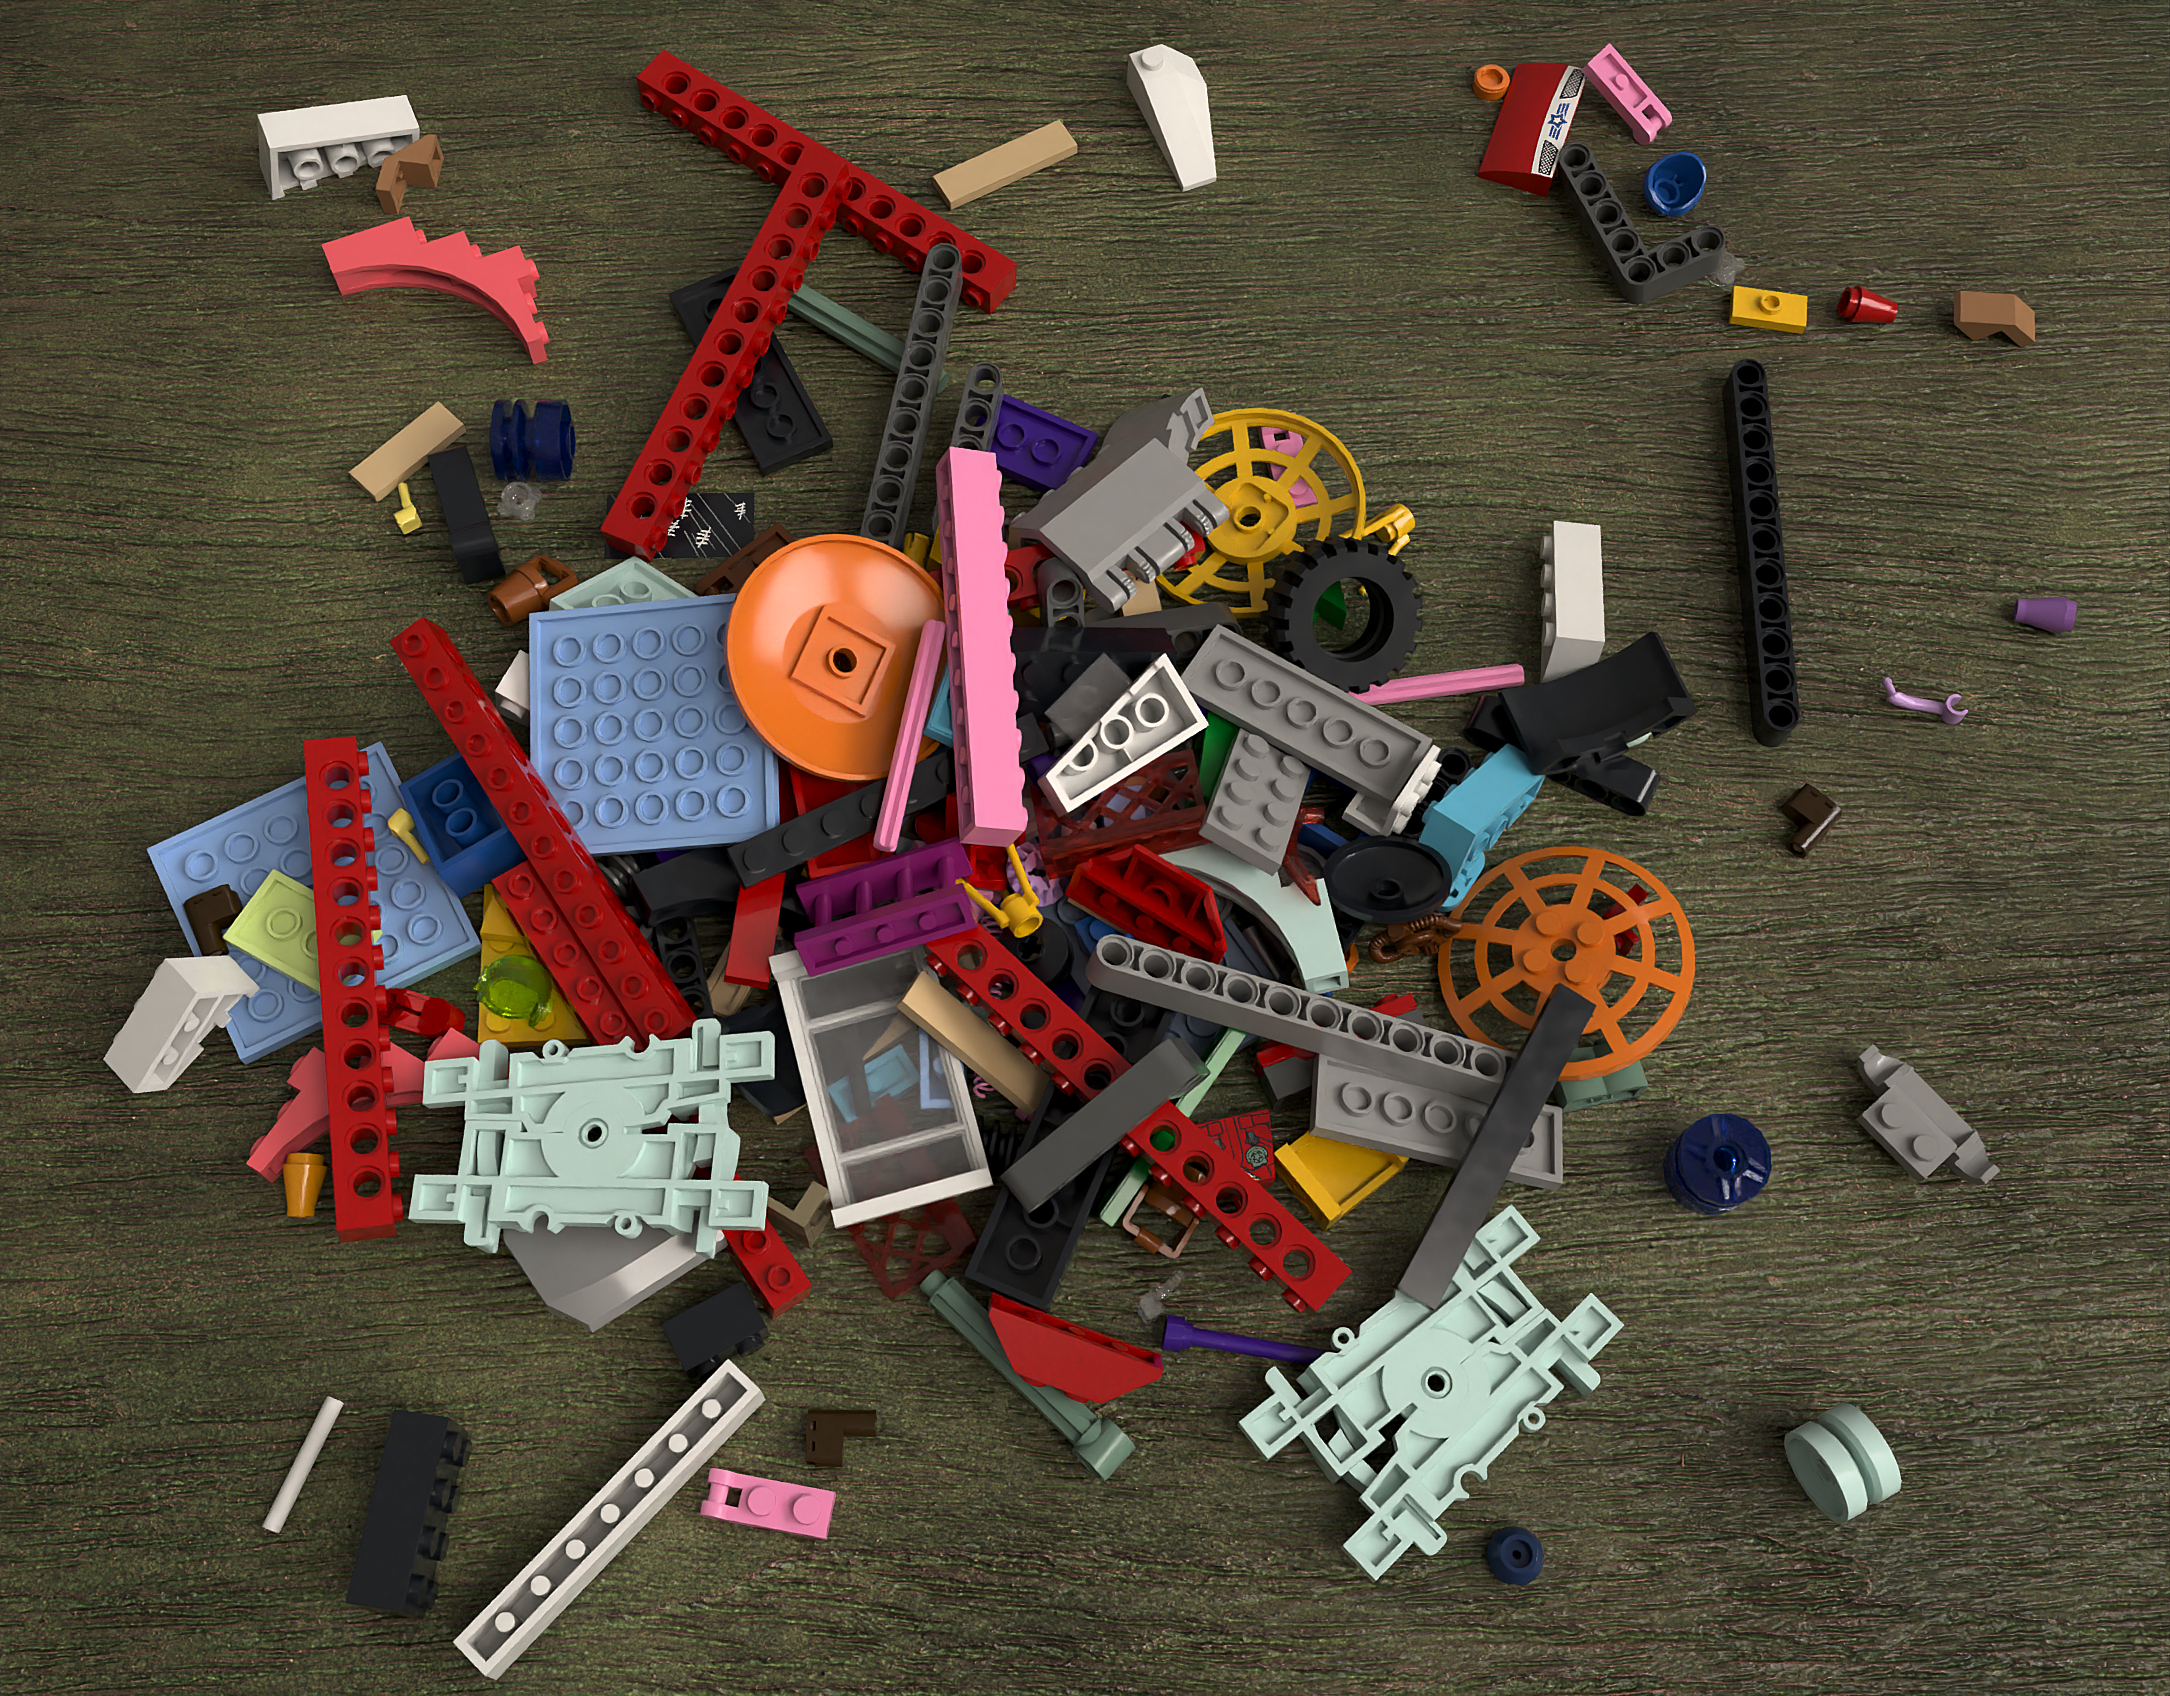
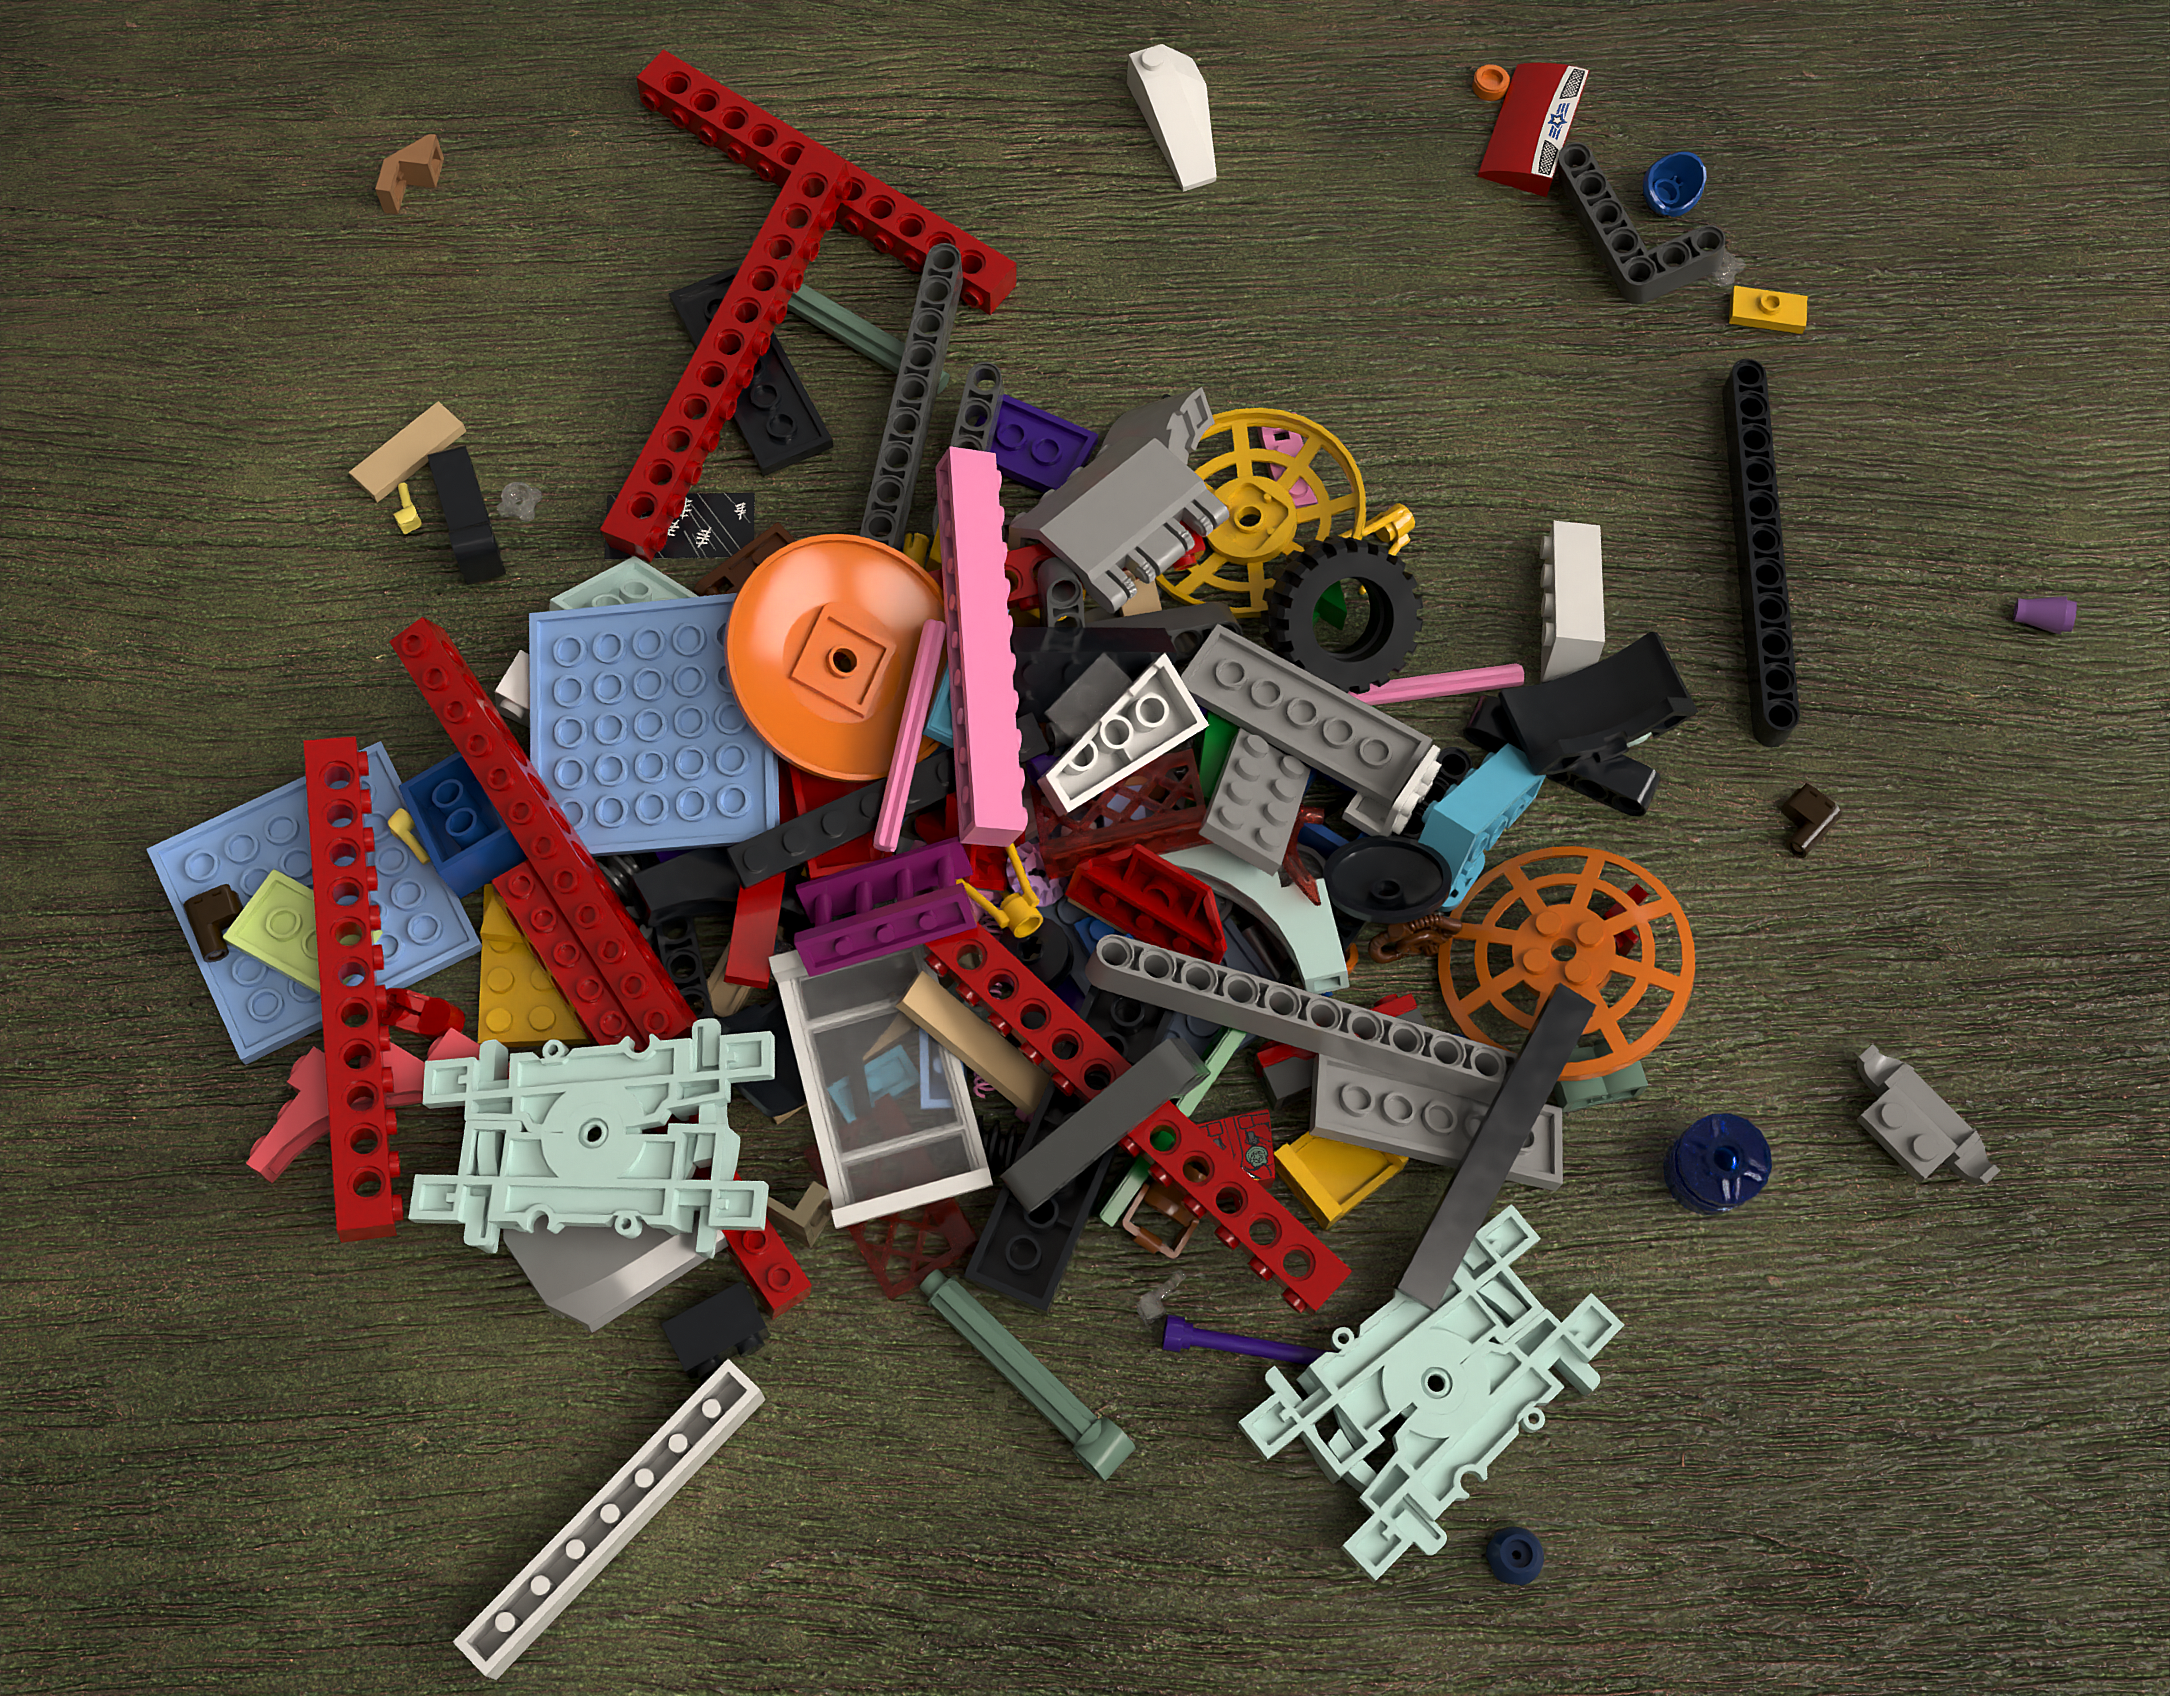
(174, 1017): white wedge -> none
(302, 1465): white bar -> none
(303, 1183): light orange cone -> none
(331, 140): white wedge -> none
(403, 258): coral arch -> none
(409, 1515): black brick -> none
(516, 988): clear neon green cap -> none
(525, 440): clear blue wheel -> none
(527, 590): dark orange piece -> none
(770, 1504): bright pink plate -> none
(828, 1431): dark brown piece -> none
(1005, 164): tan tile -> none
(1069, 1355): red wedge -> none
(1627, 94): bright pink plate -> none
(1842, 1462): light aqua wheel -> none
(1865, 306): red cone -> none
(1945, 710): lavender piece -> none
(1988, 313): medium nougat slope -> none

